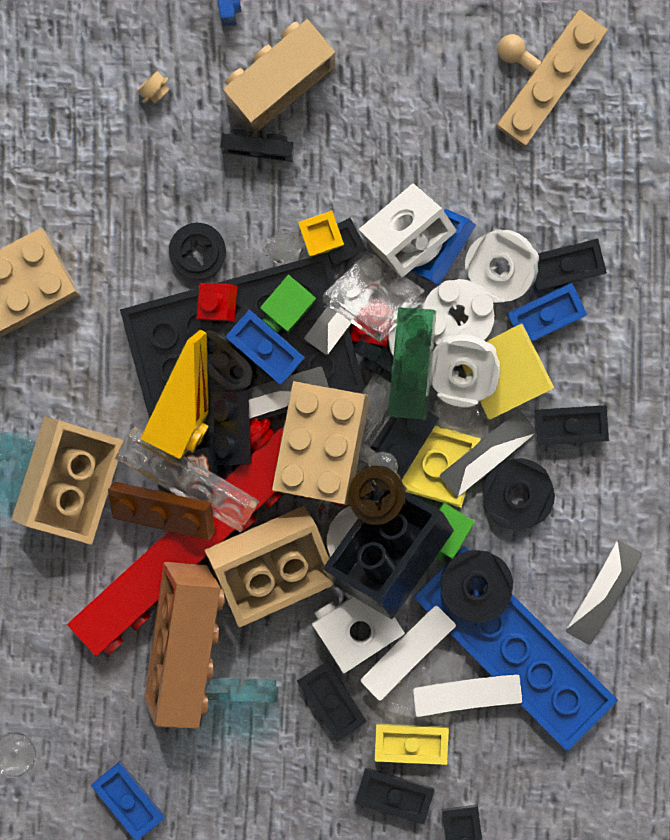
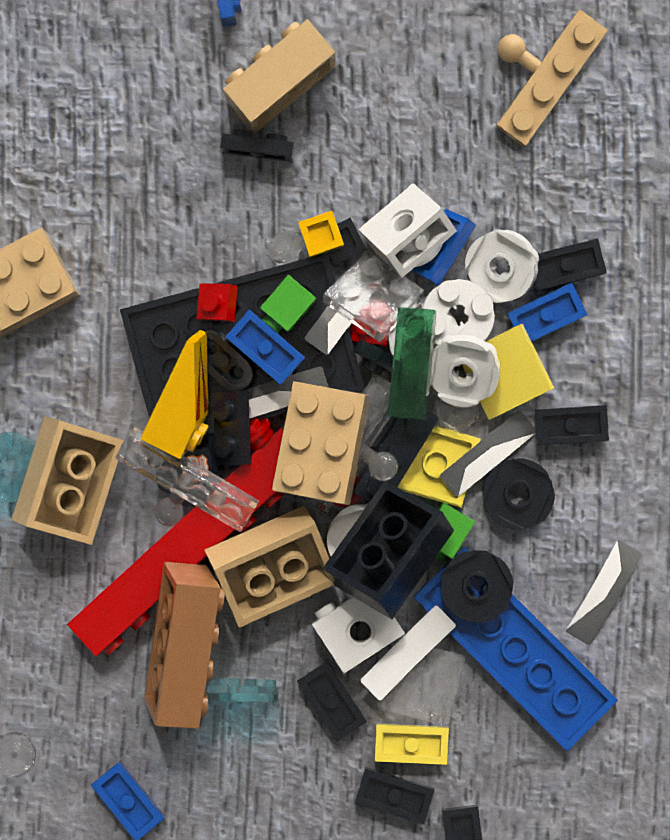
(153, 88): tan plate -> none
(162, 510): reddish brown plate -> none
(205, 236): black gear -> none
(364, 485): dark brown gear -> none
(467, 694): white sticker -> none

